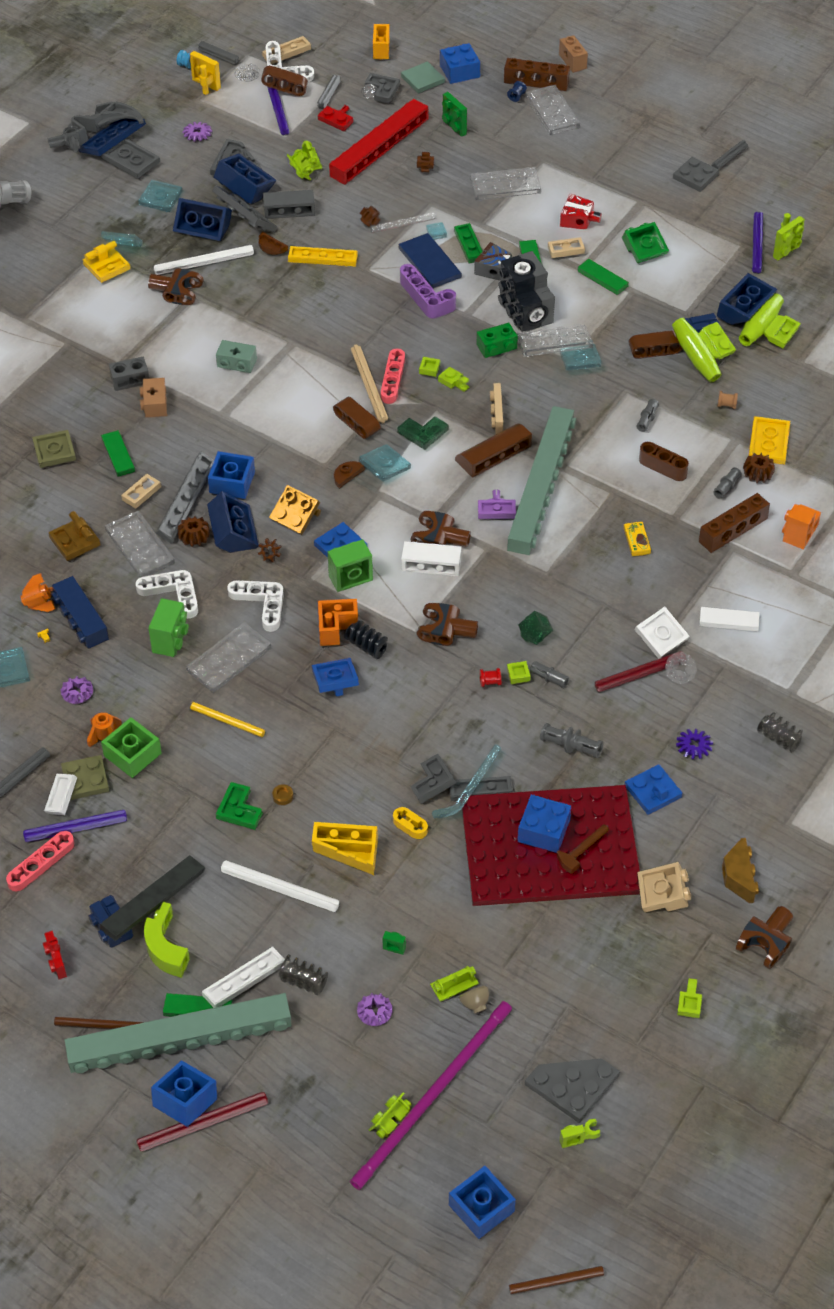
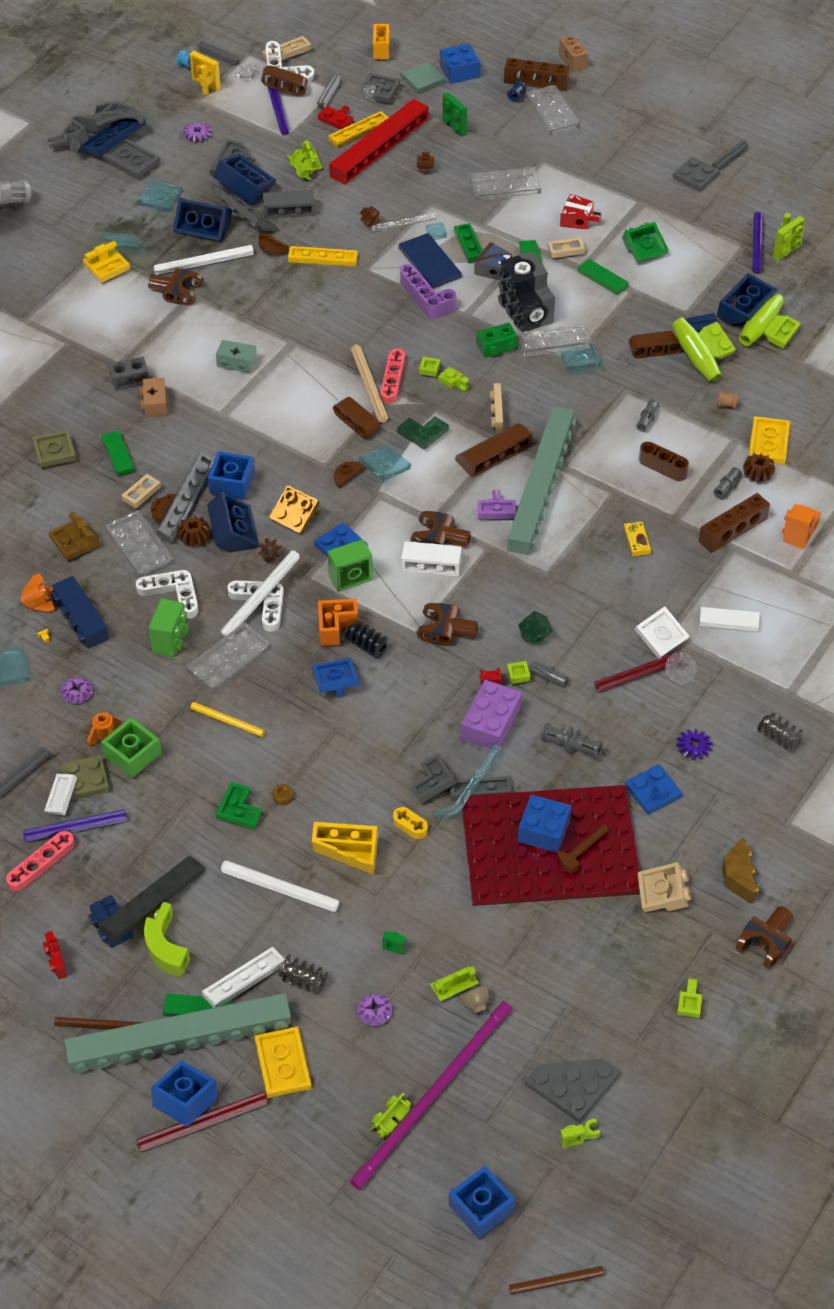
(160, 507): none -> reddish brown plate
(263, 590): none -> white axle
(282, 1062): none -> yellow tile
(356, 130): none -> yellow tile
(491, 715): none -> medium lavender brick

